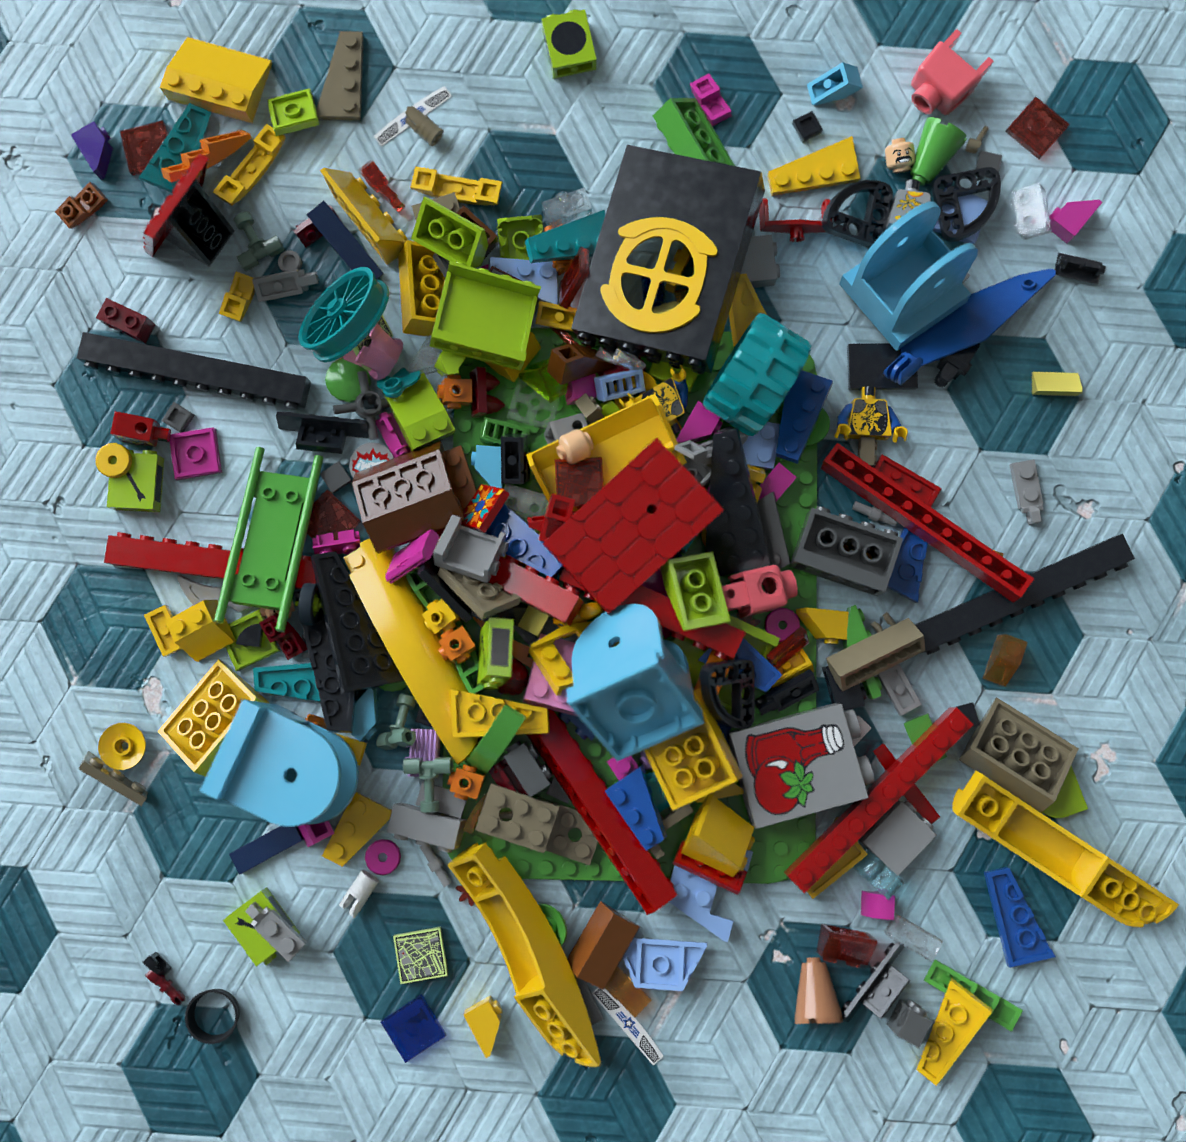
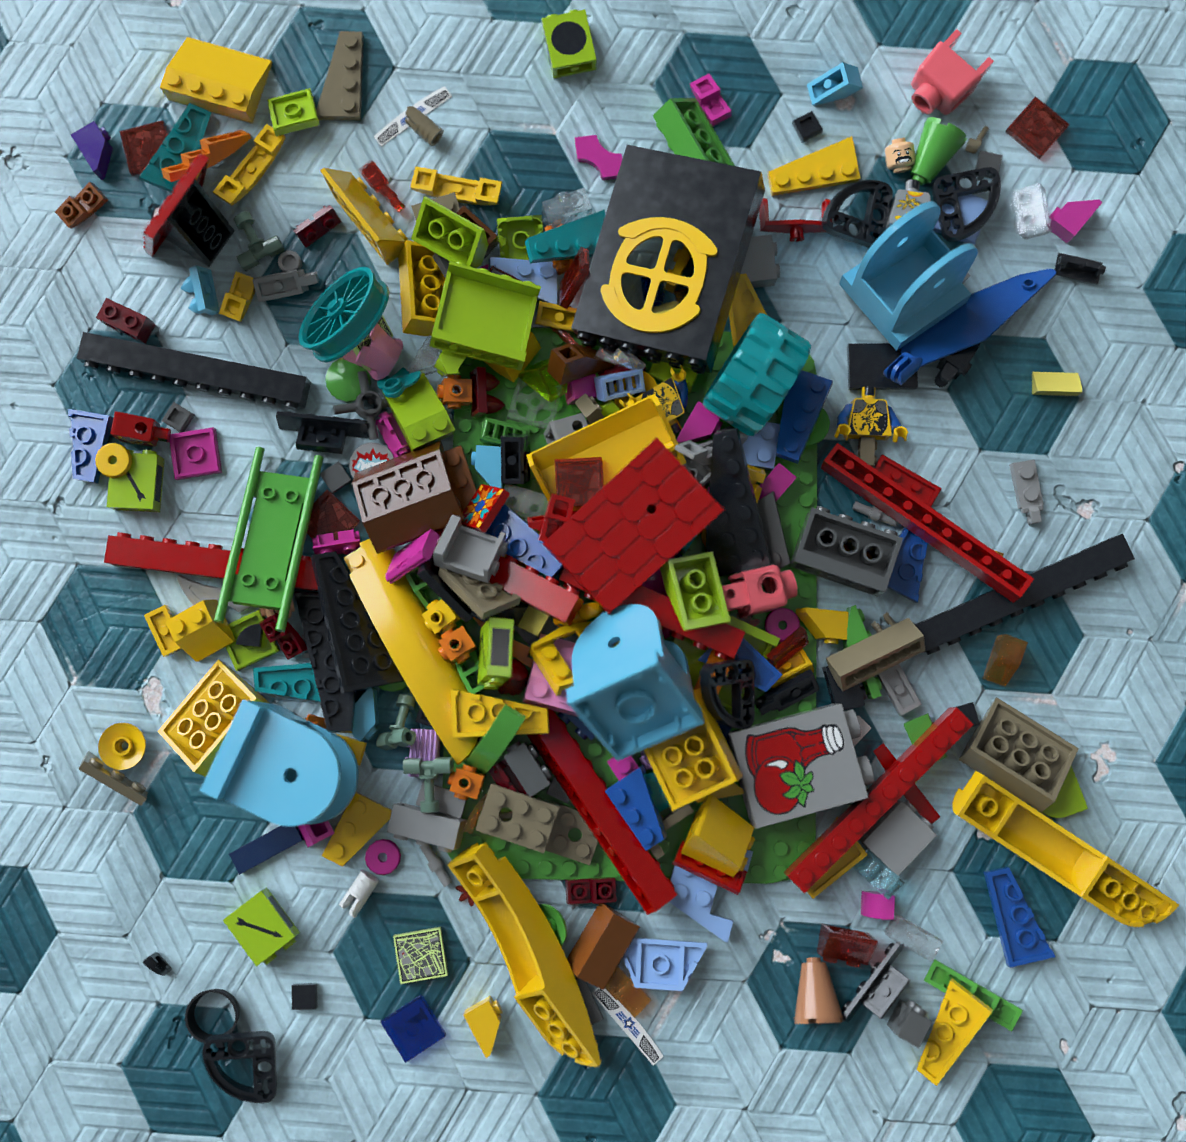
(89, 434): none -> wing
(166, 986): dark red piece -> none
(202, 285): none -> medium azure tile
(258, 1055): none -> black beam
(275, 931): light grey hinge -> none
(304, 996): none -> black tile
(309, 604): black wheel -> none
(341, 239): dark blue tile -> none
(574, 446): light nougat head -> none
(590, 890): none -> dark red slope
(591, 152): none -> dark pink tile

